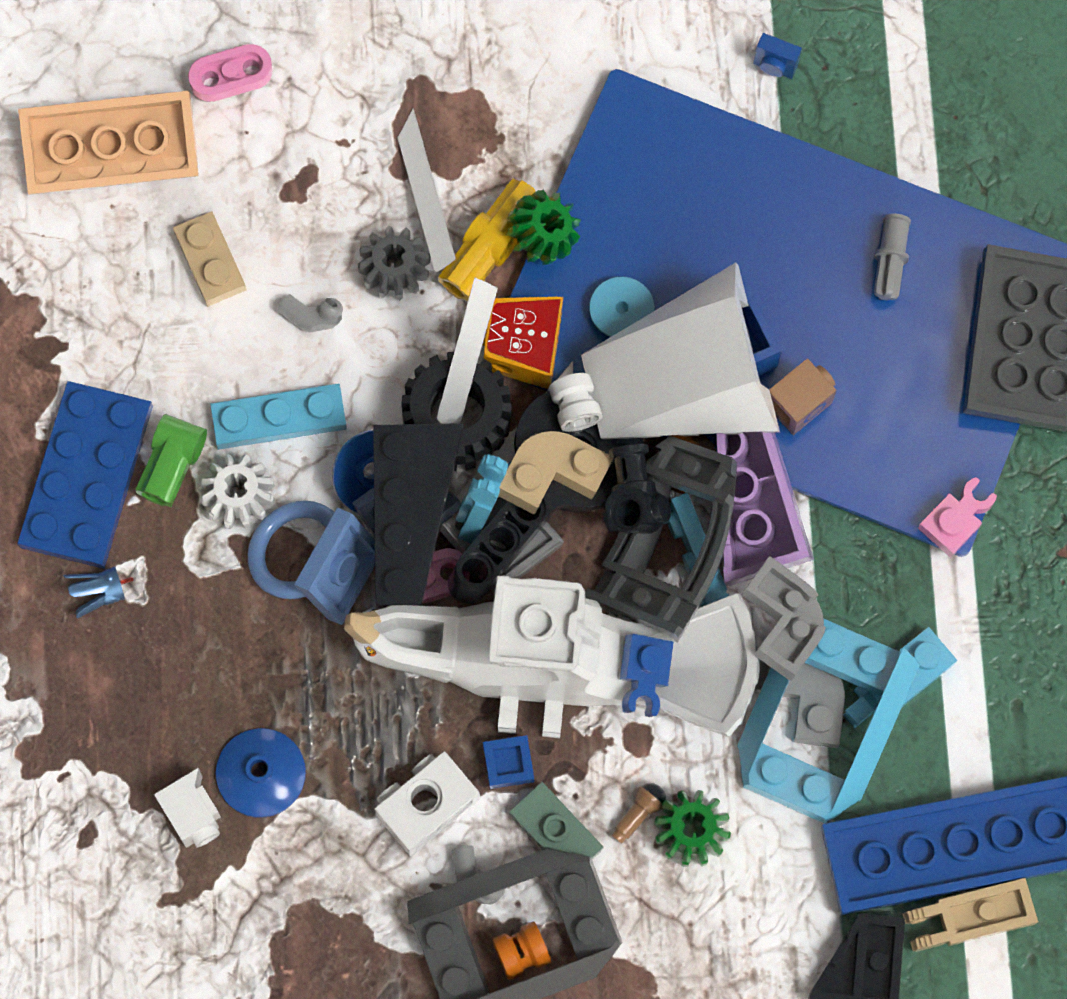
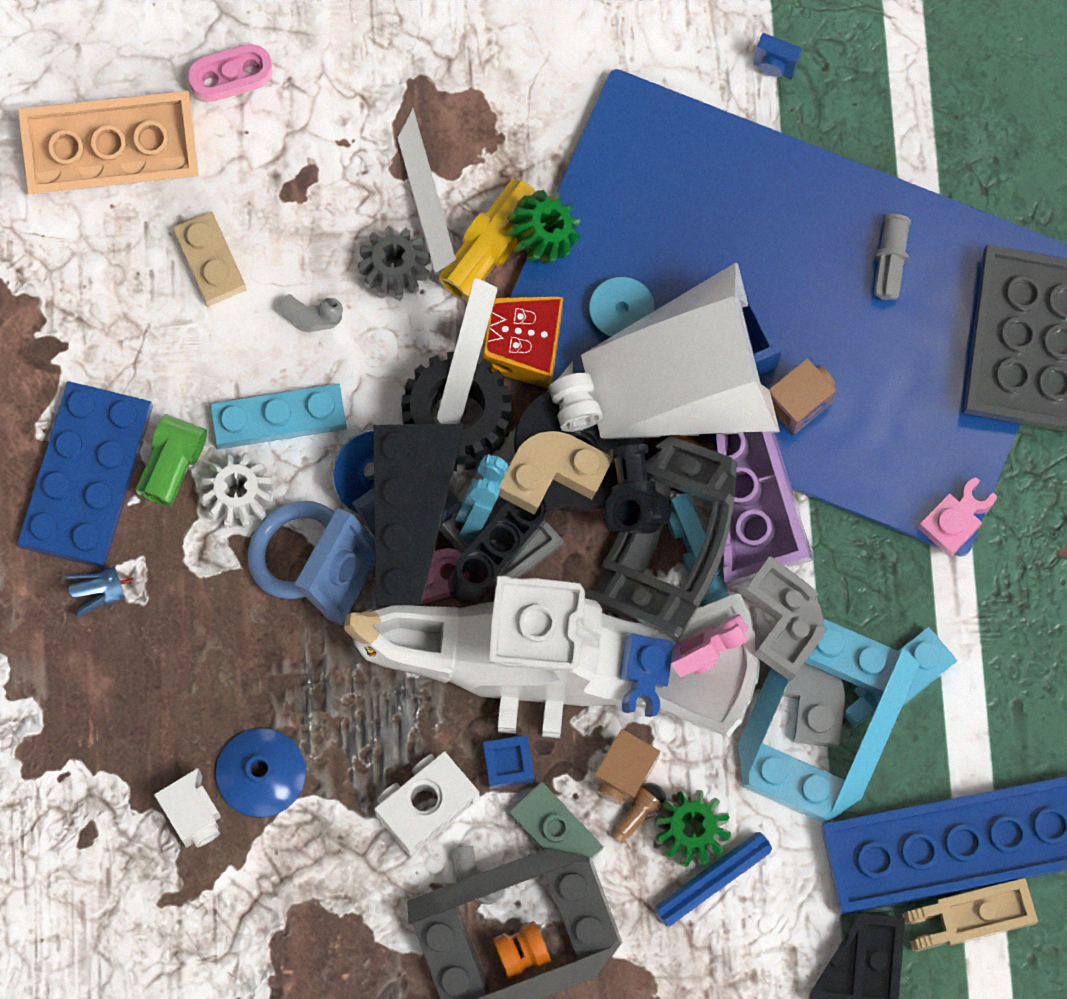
(625, 768): none -> medium nougat brick
(703, 648): none -> bright pink plate
(713, 879): none -> blue axle

